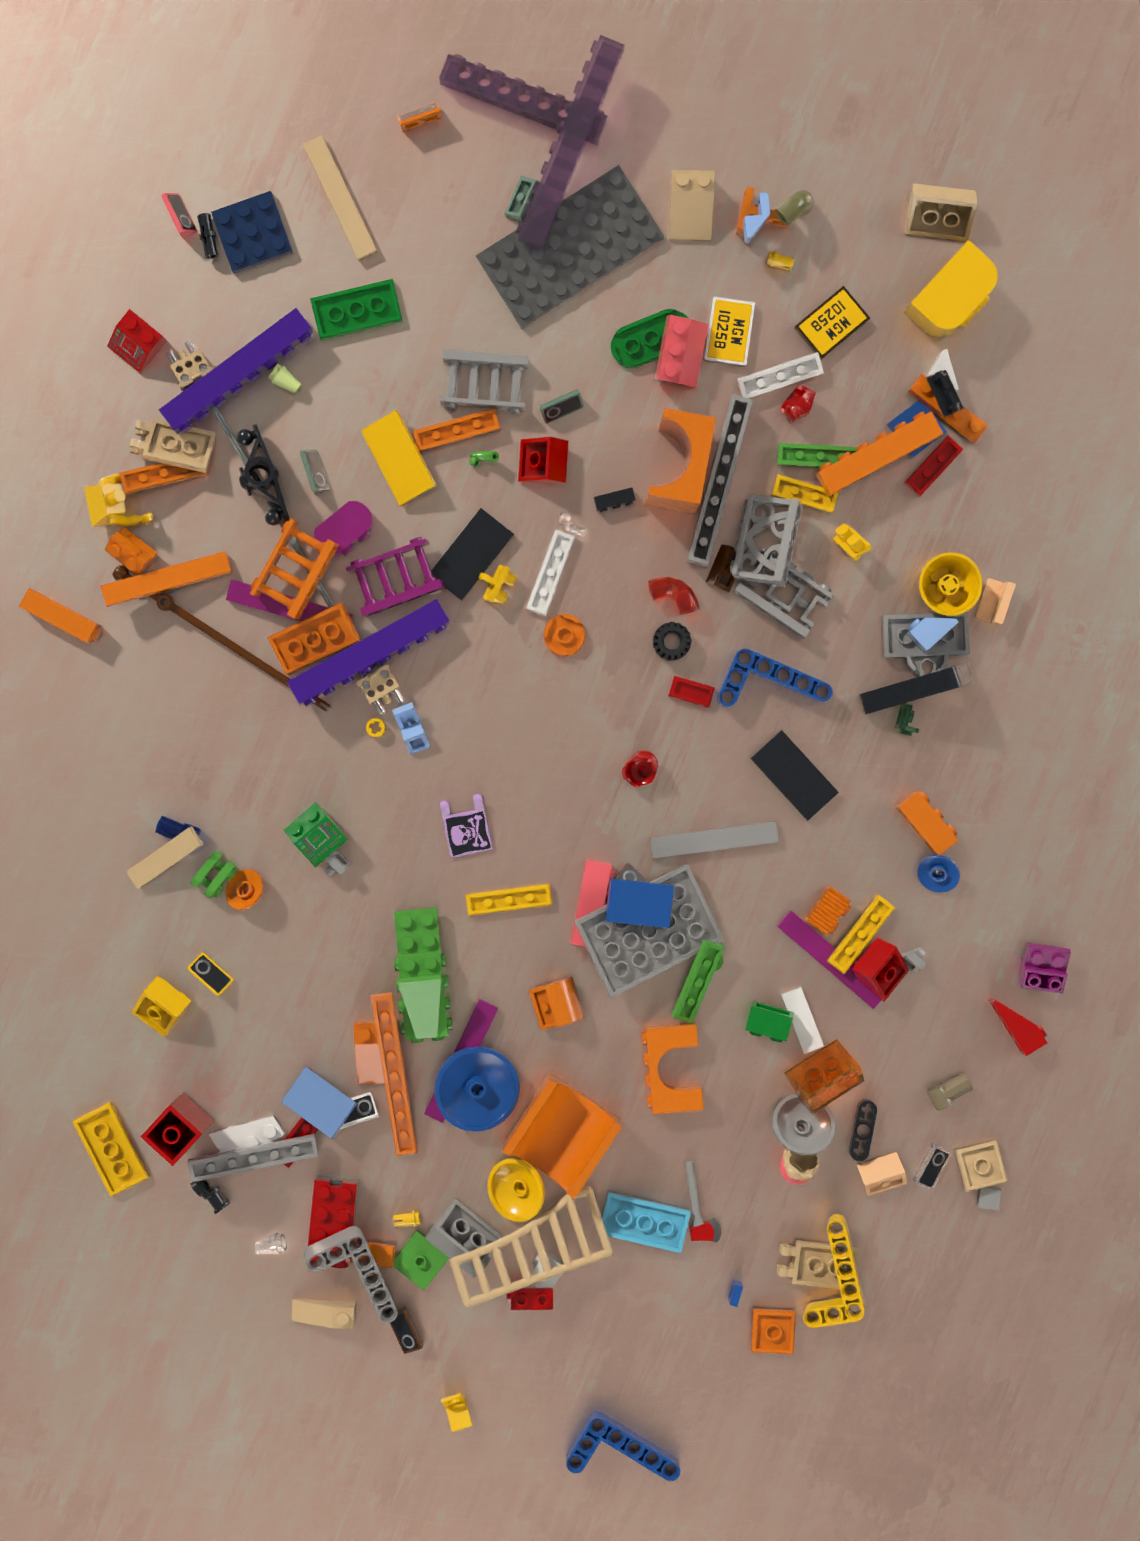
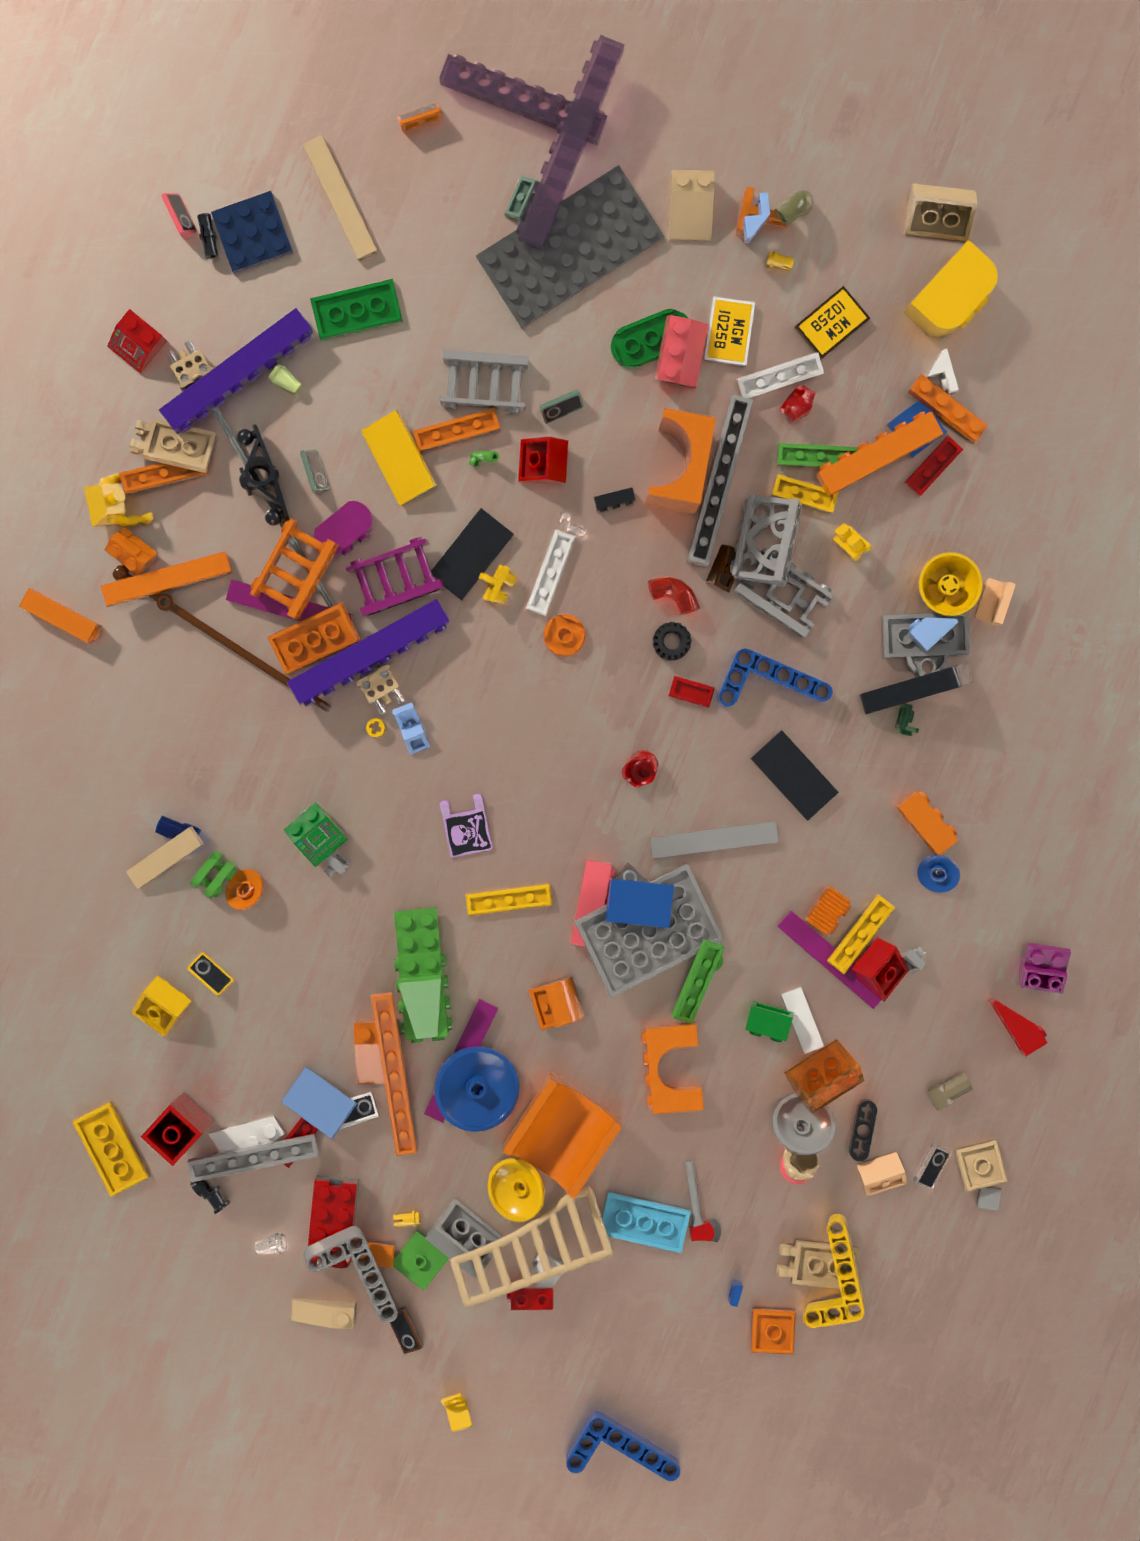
(944, 393): black hinge -> none

